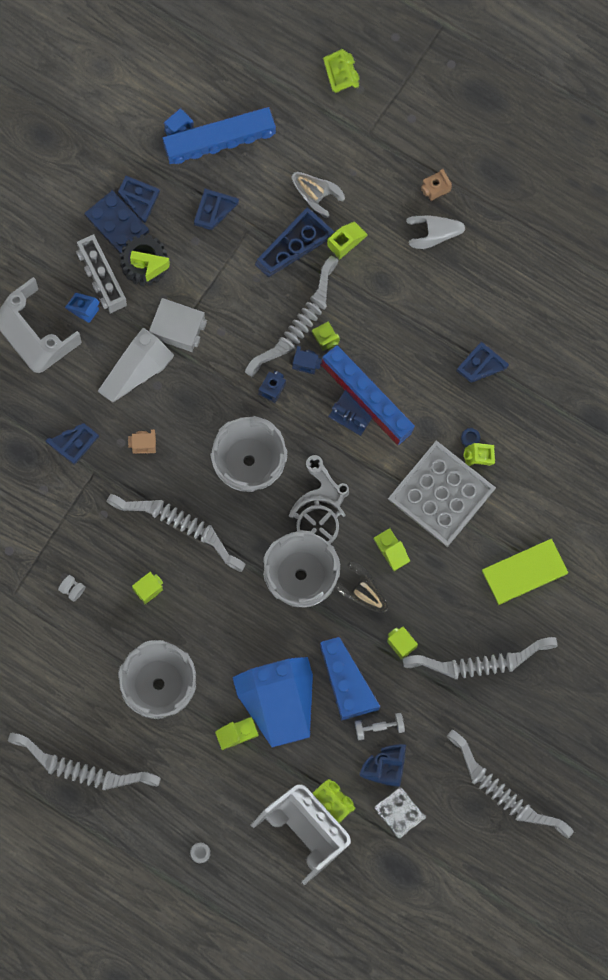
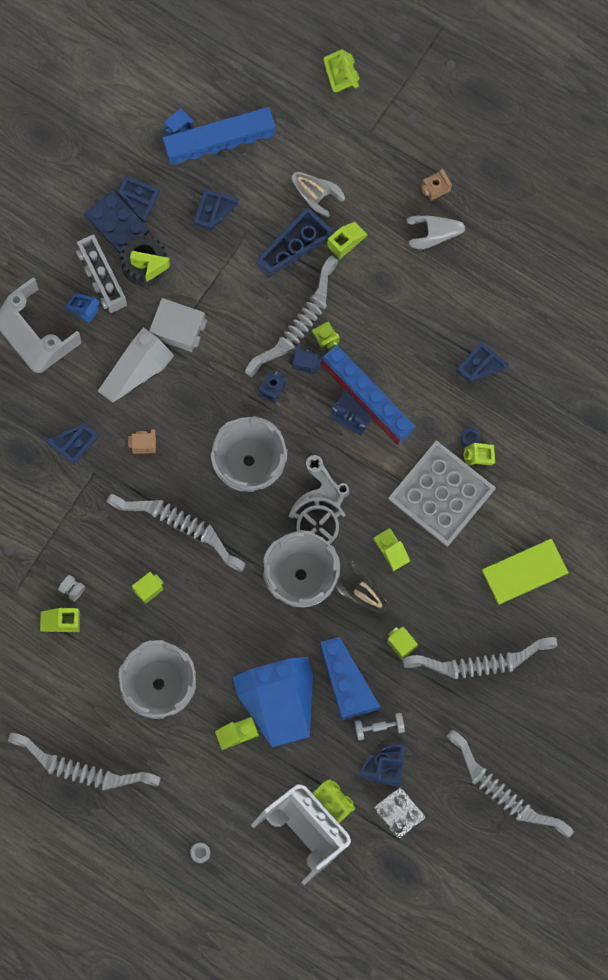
(60, 620): none -> lime slope

